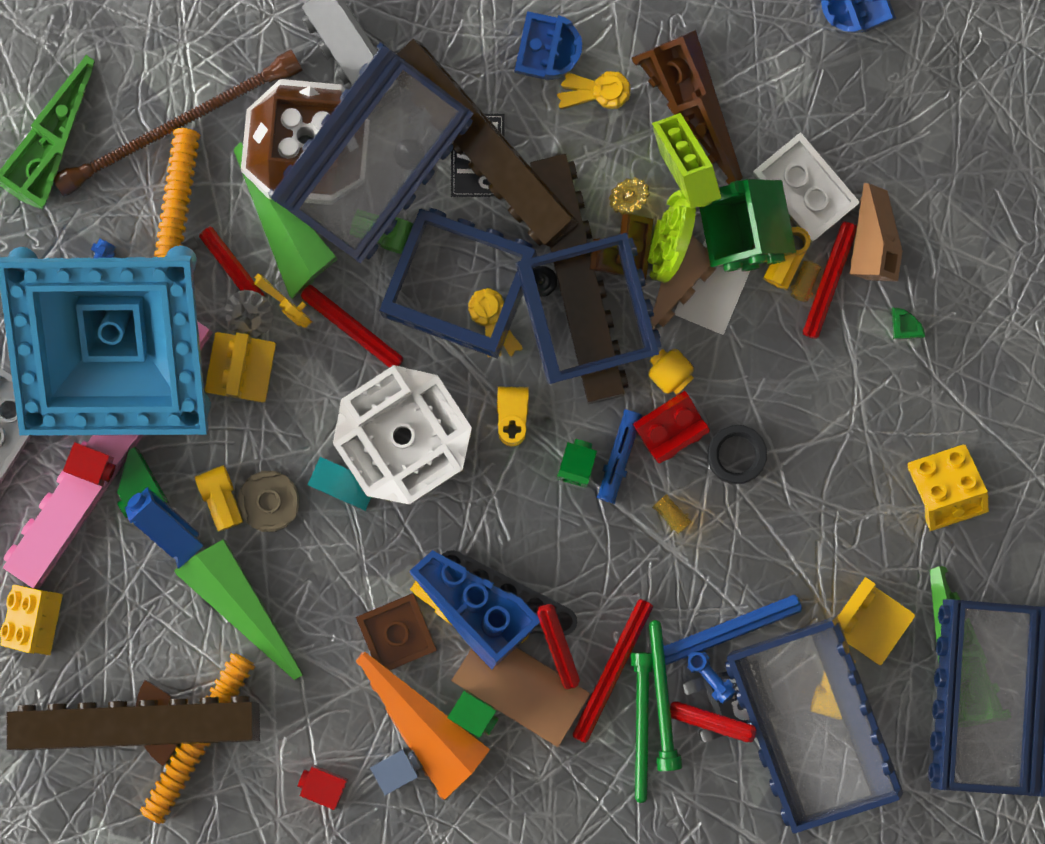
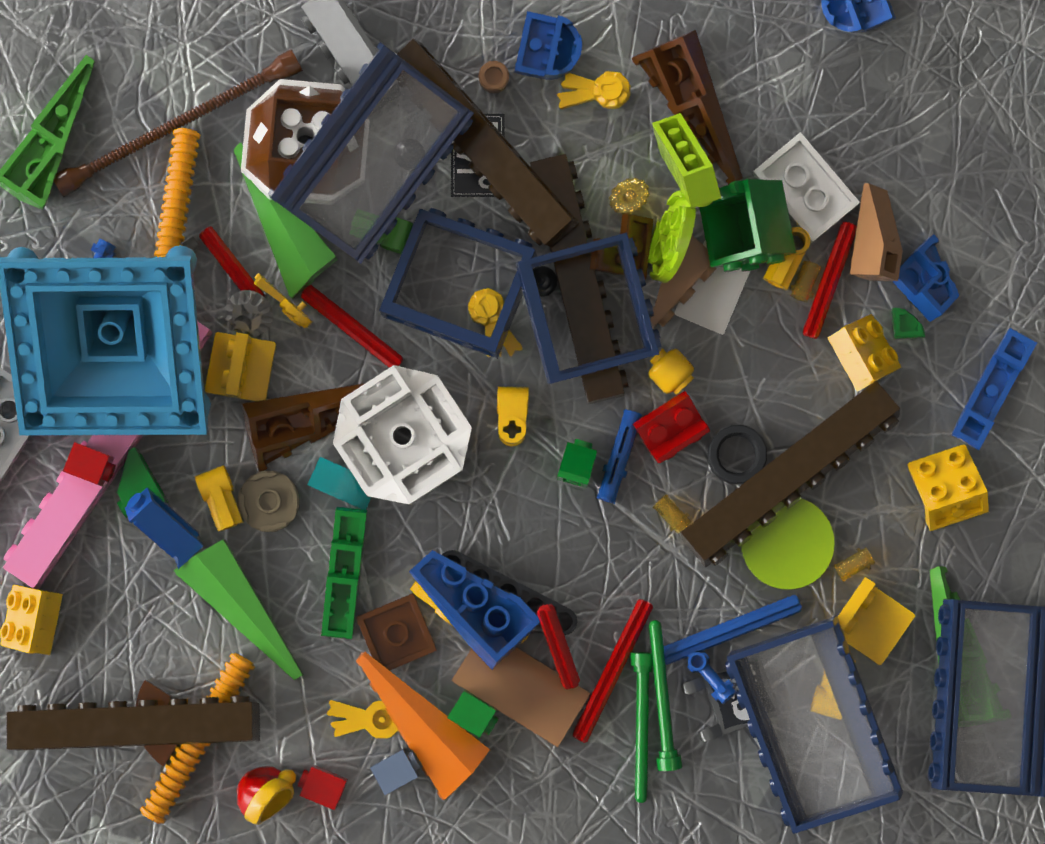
(264, 792): none -> yellow piece
(289, 421): none -> reddish brown wedge
(344, 572): none -> green slope
(373, 719): none -> yellow piece
(493, 77): none -> medium nougat tile
(712, 722): red axle -> none
(791, 474): none -> dark brown brick
(791, 548): none -> lime tile
(854, 564): none -> clear yellow pin
(864, 352): none -> yellow bracket
(927, 280): none -> blue slope
(993, 388): none -> blue slope

